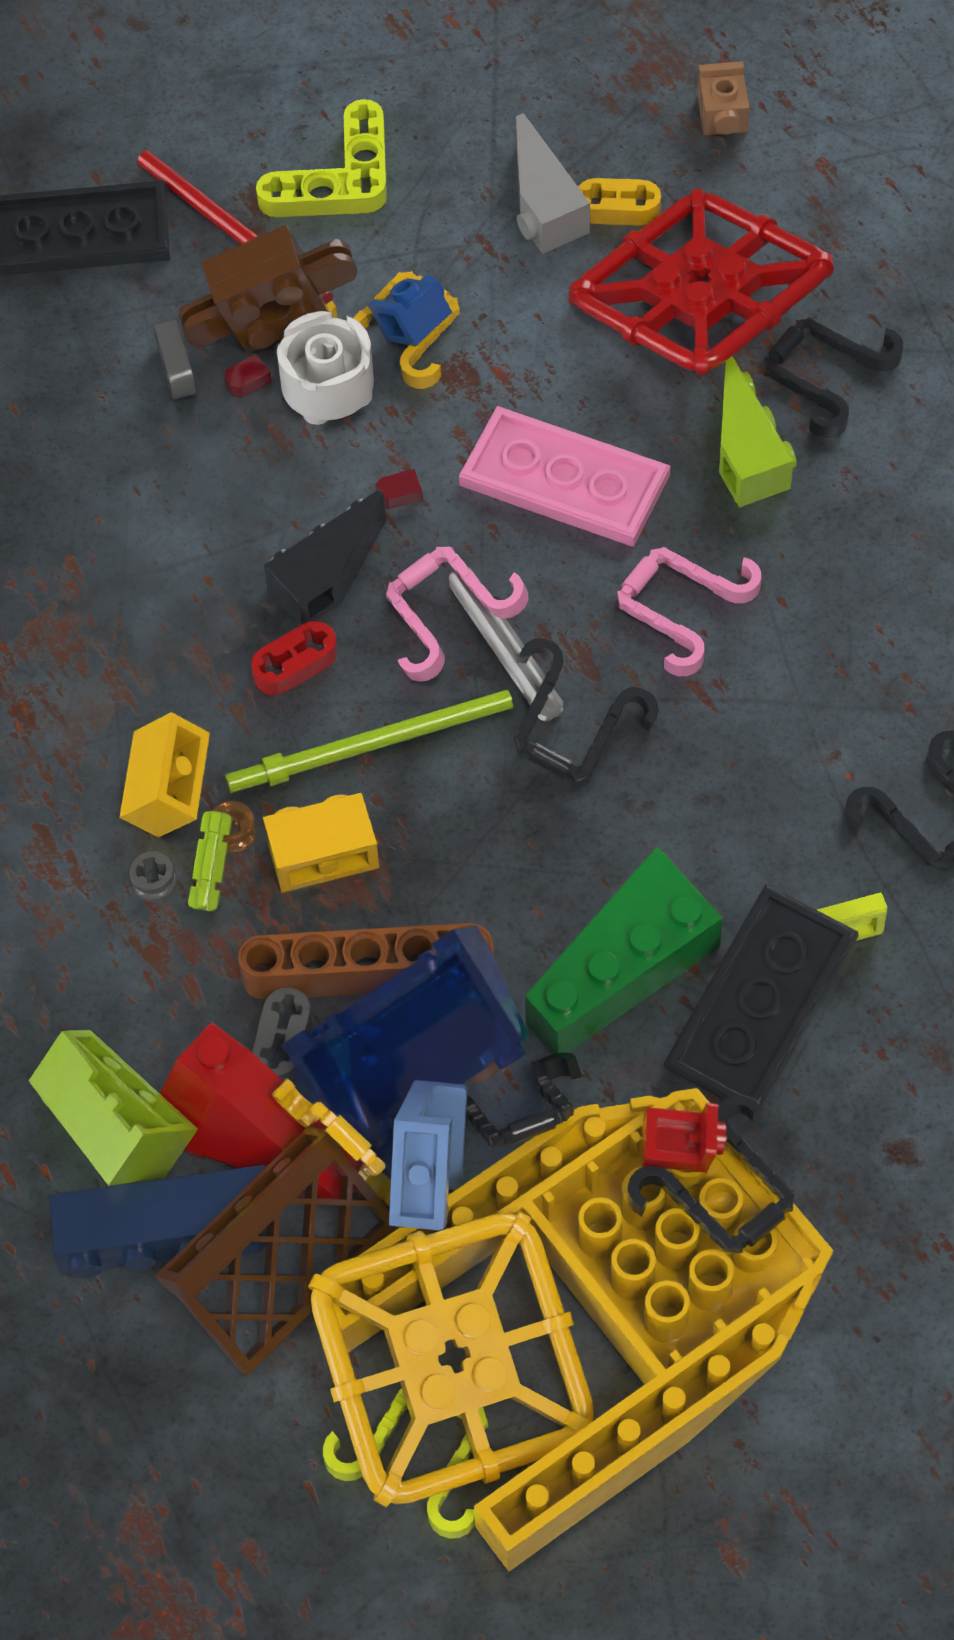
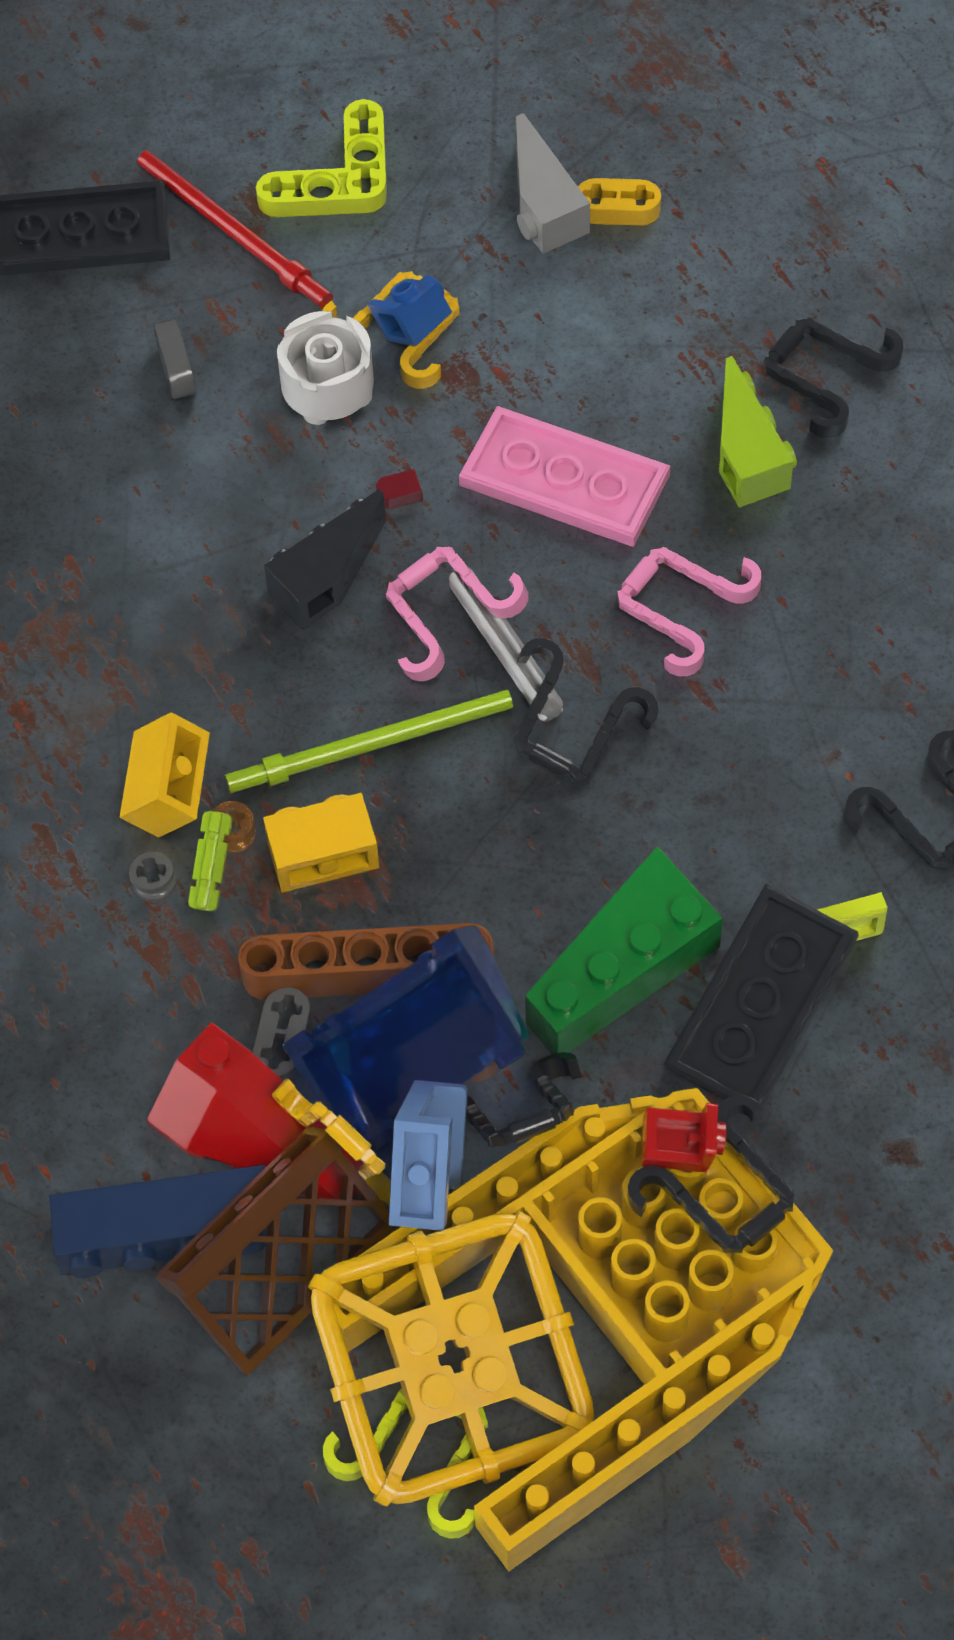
(110, 1110): lime wedge -> none
(247, 376): dark red piece -> none
(264, 289): reddish brown brick -> none
(294, 658): red beam -> none
(675, 285): red plate -> none
(723, 98): medium nougat brick -> none

